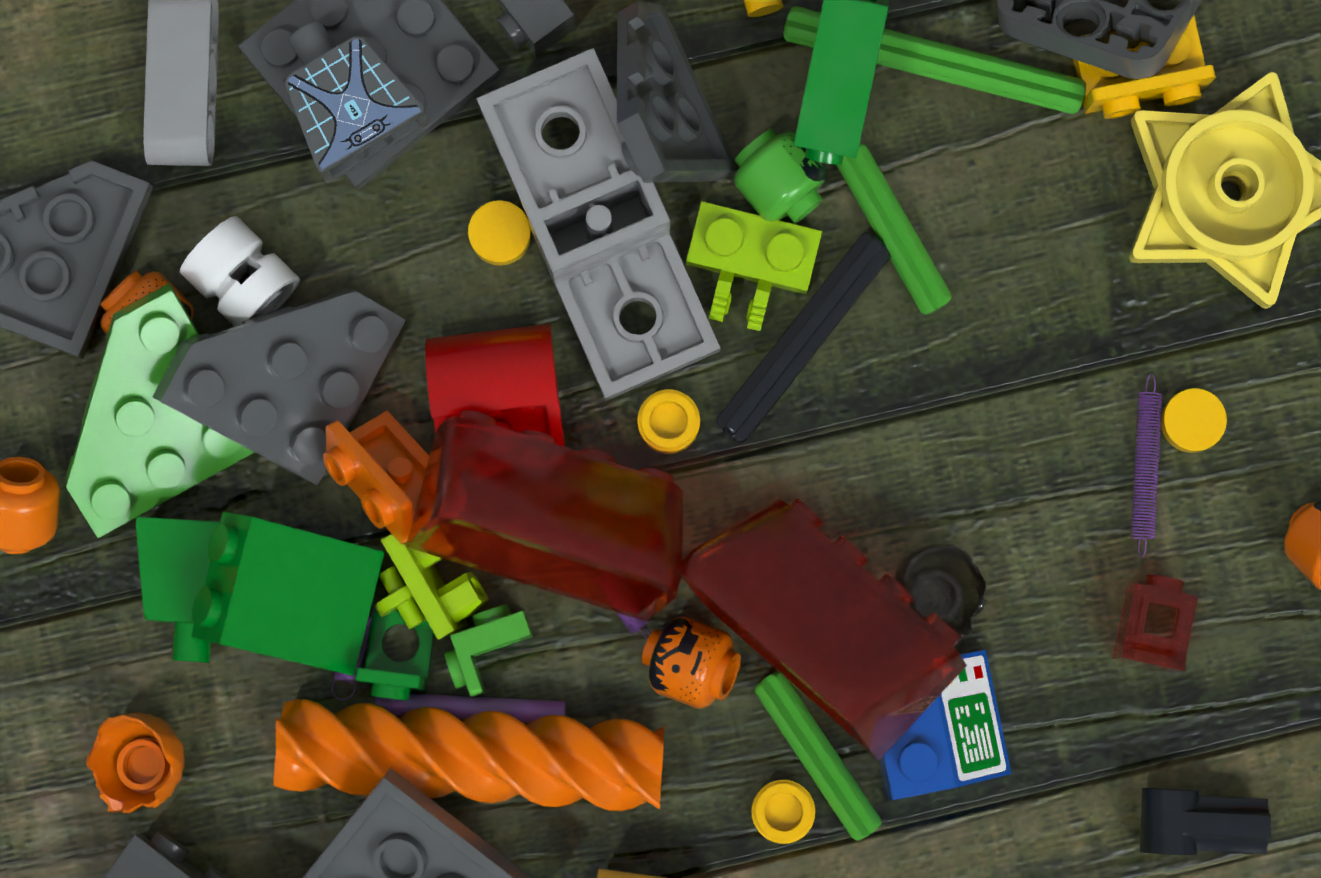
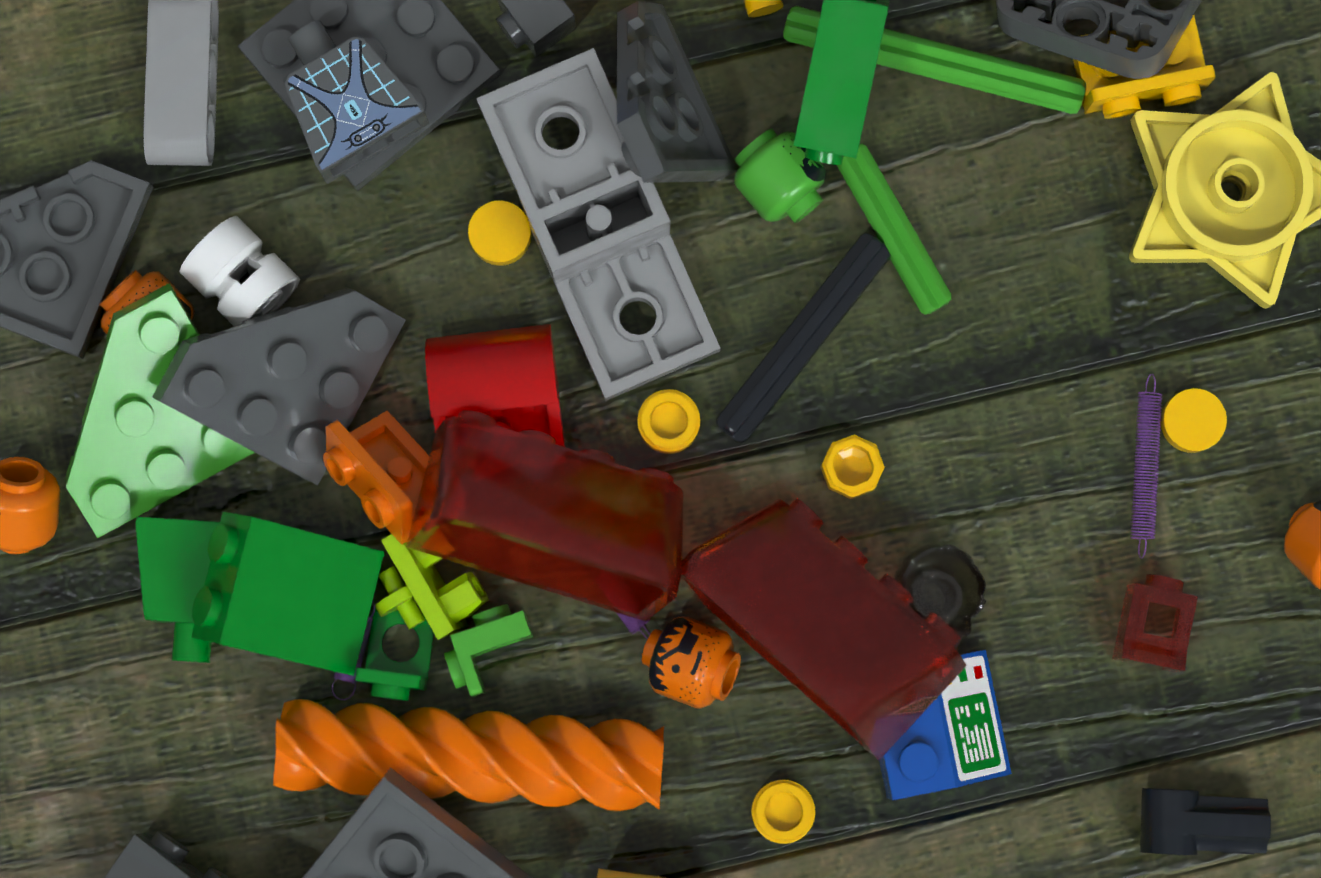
(136, 761): orange hair -> none
(465, 706): medium lavender bar -> none
(751, 250): lime hinge -> none
(818, 756): bright green axle -> none
(852, 466): none -> yellow tile

